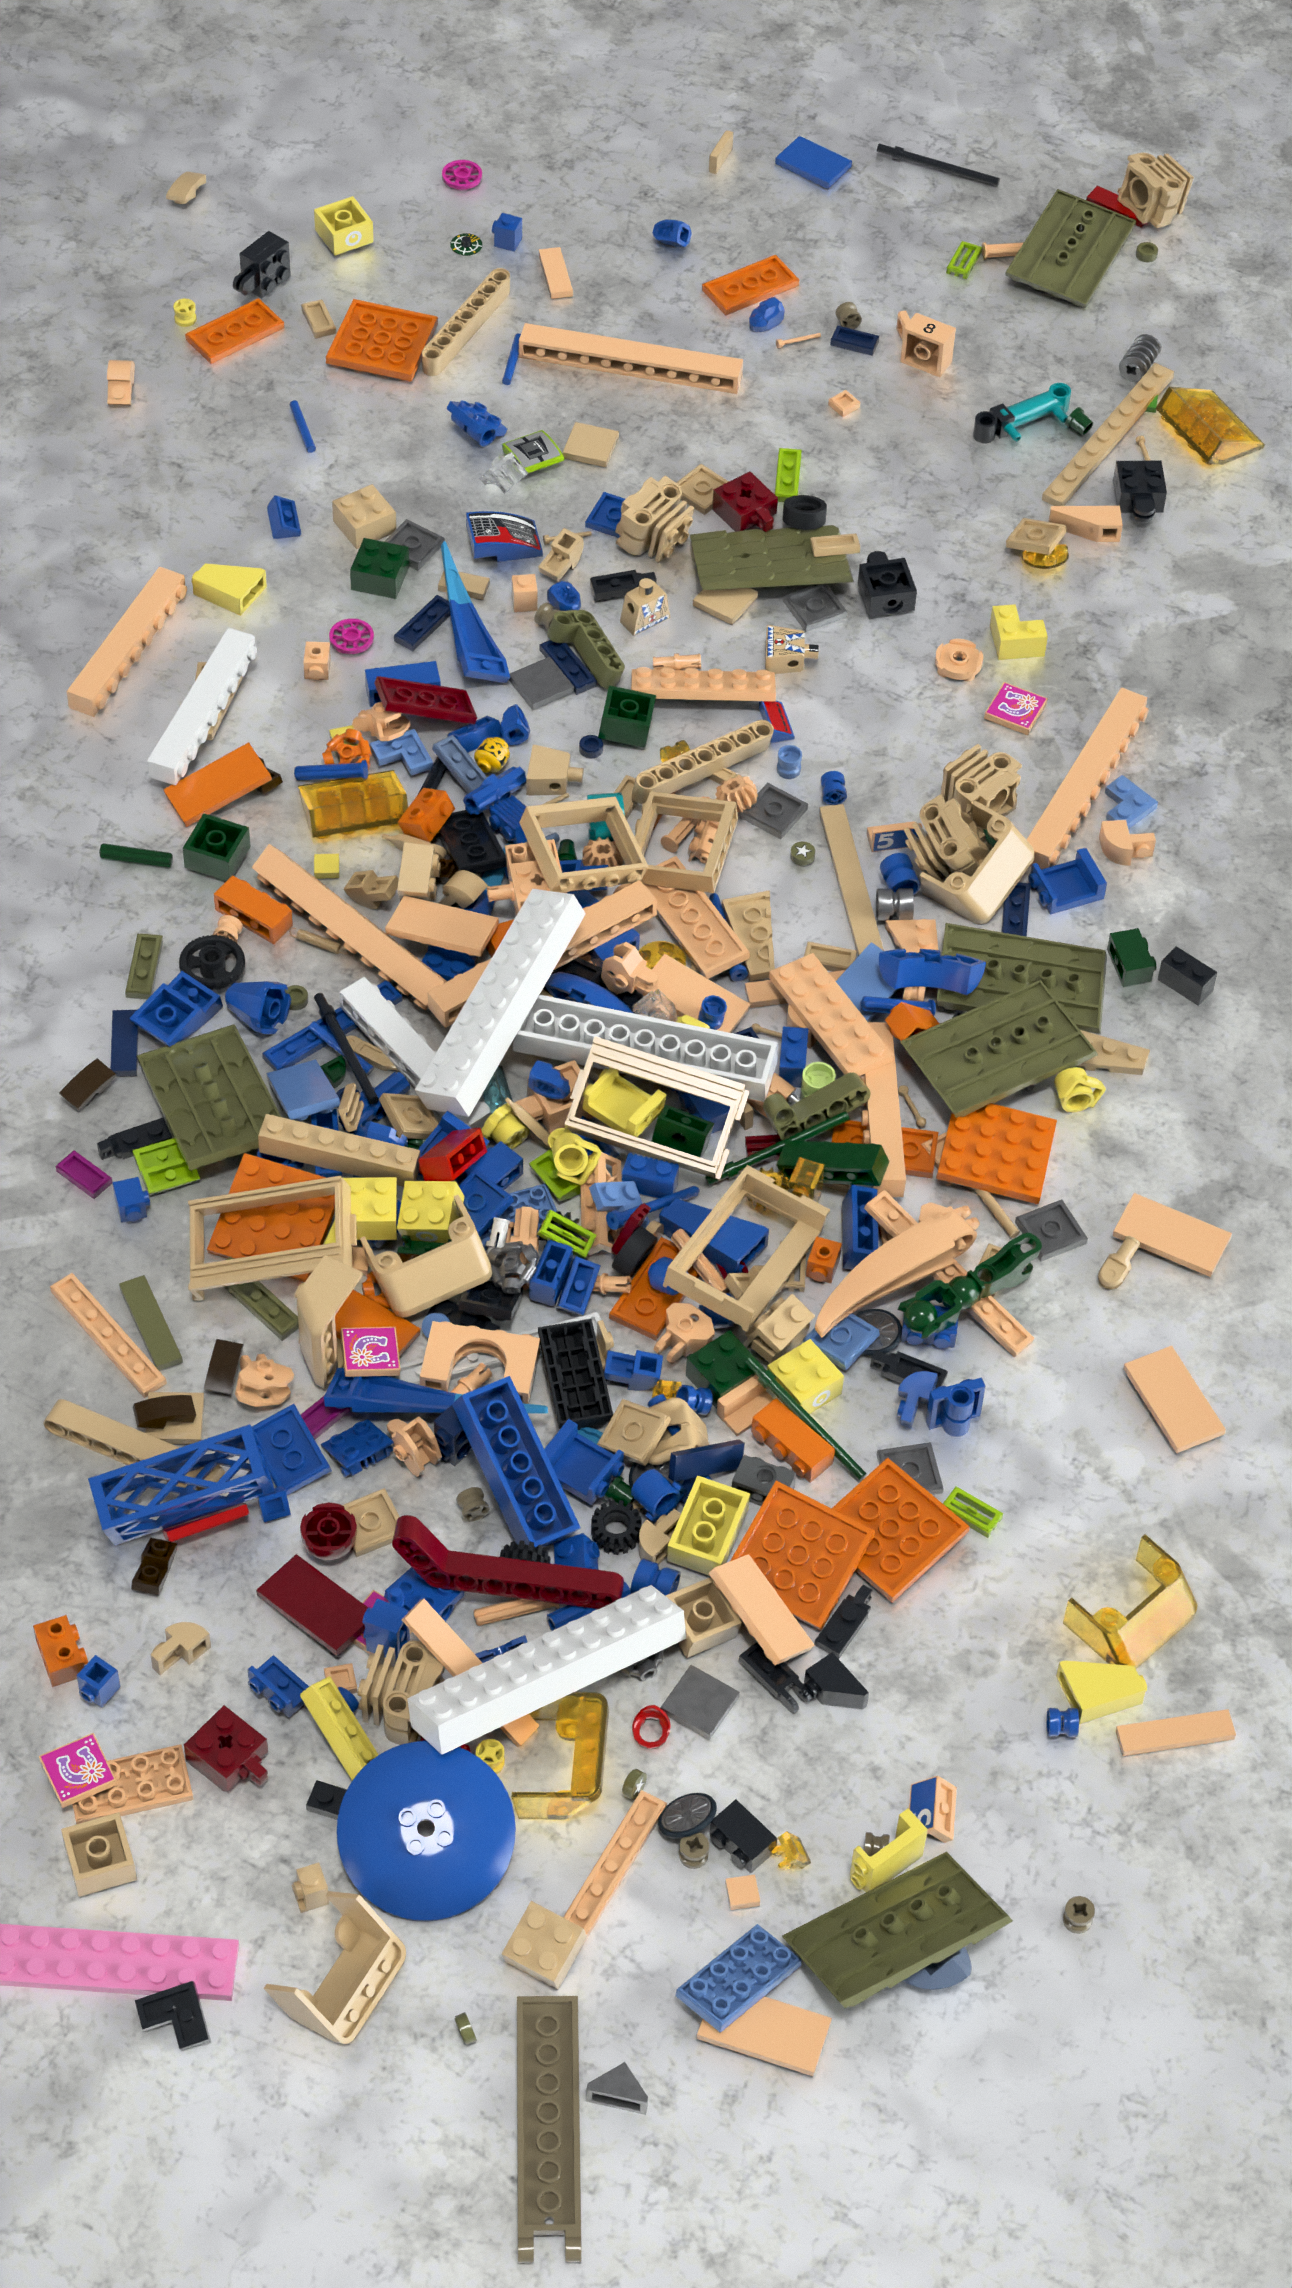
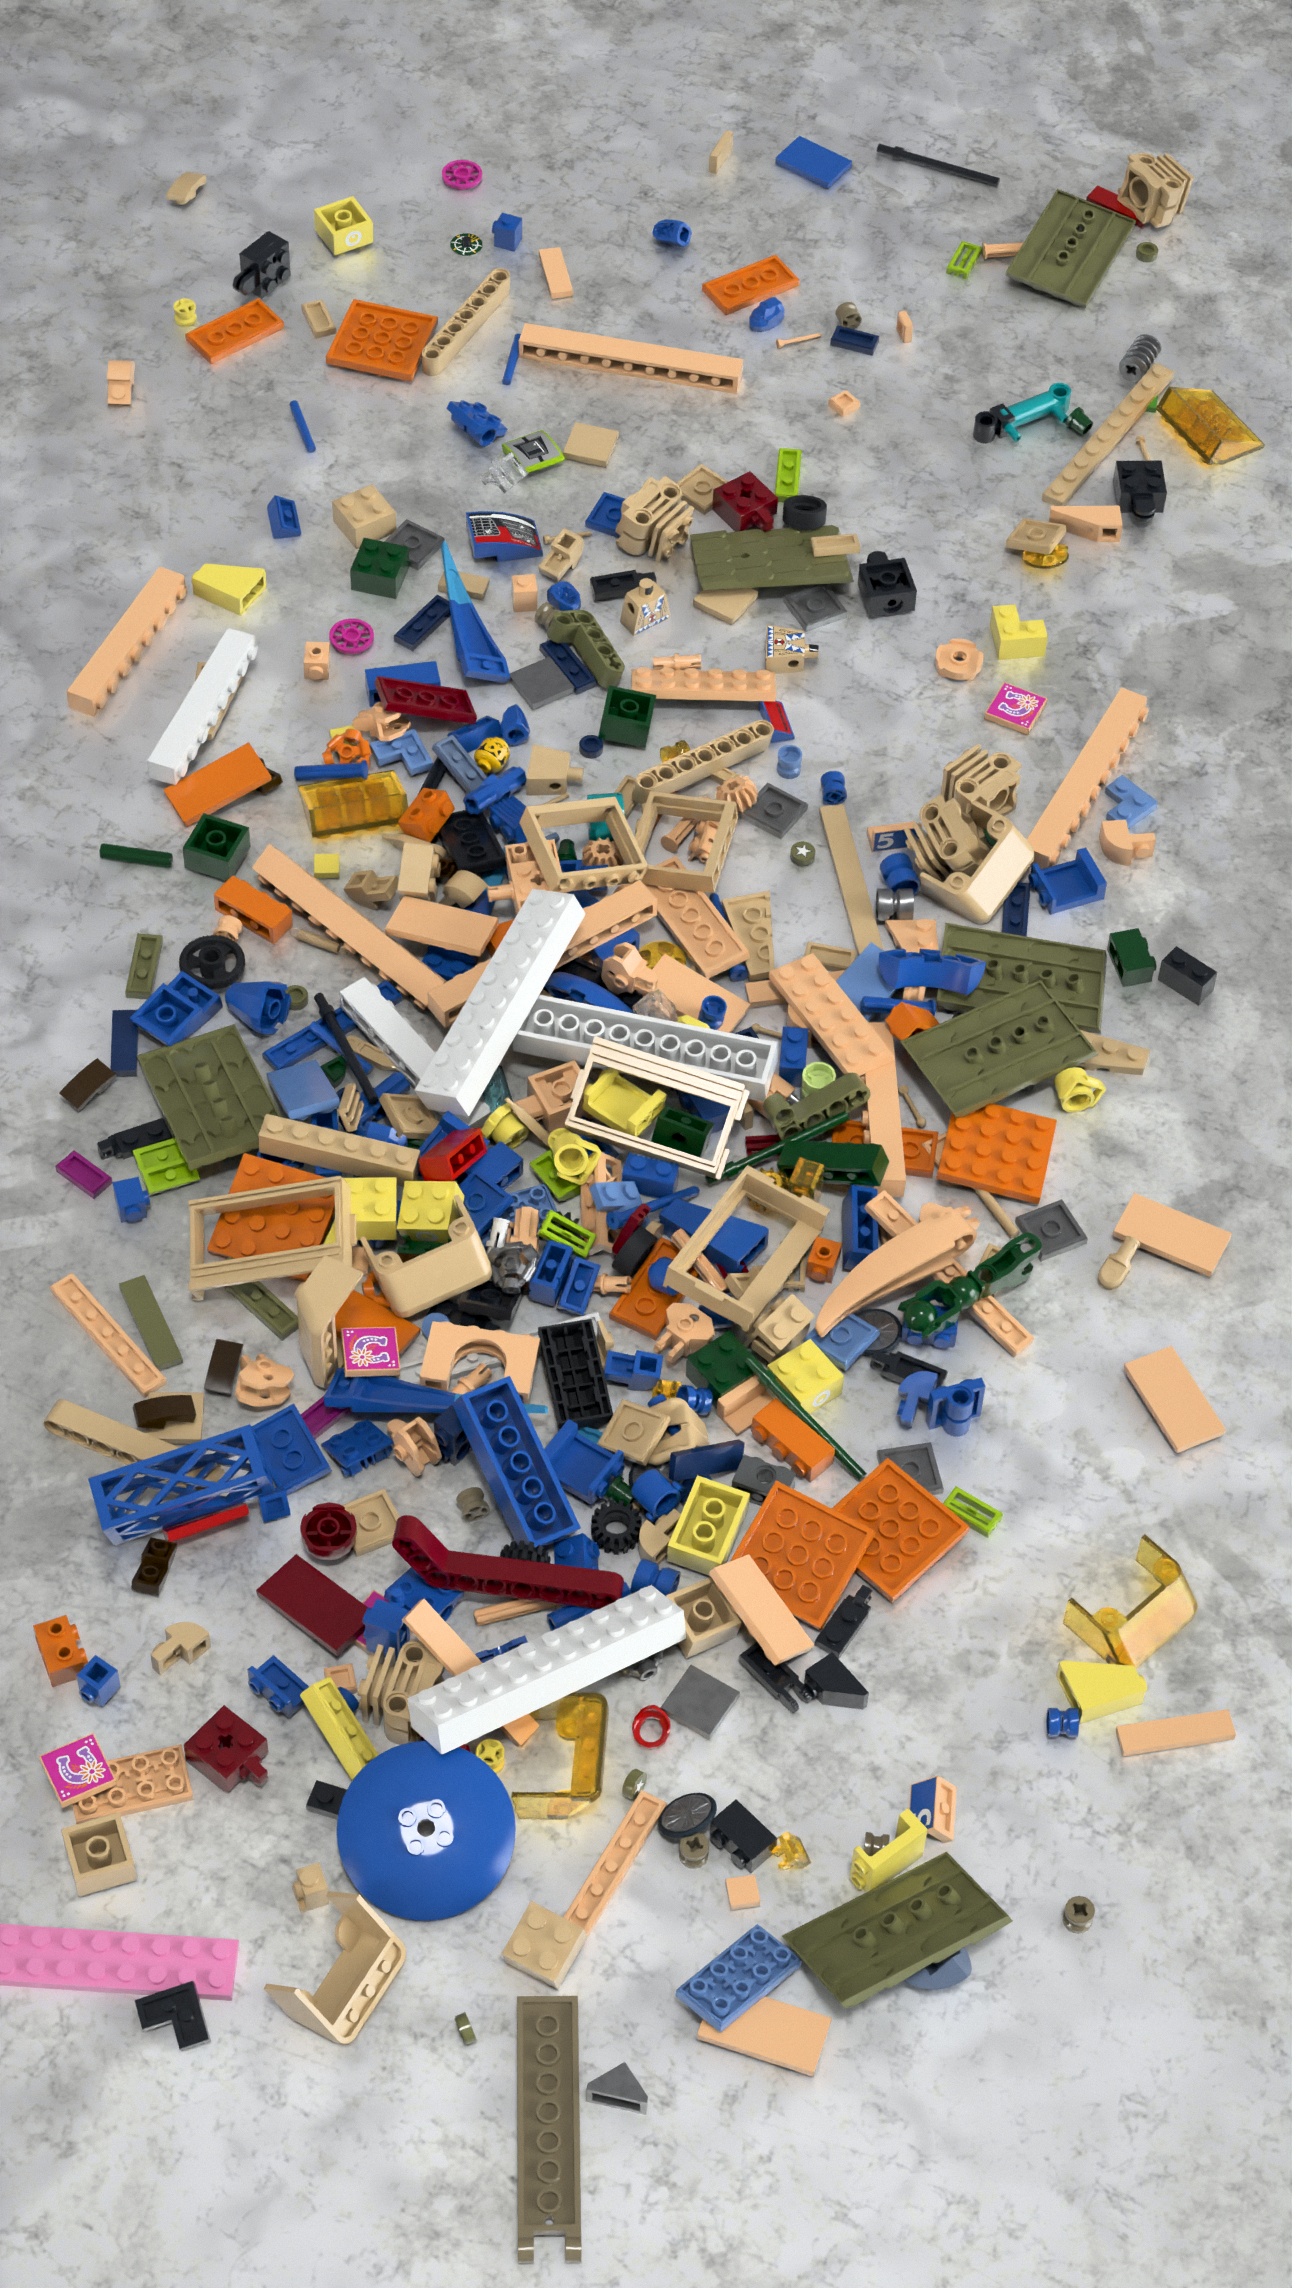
(548, 1081): blue rock -> none
(928, 344): light nougat brick -> none

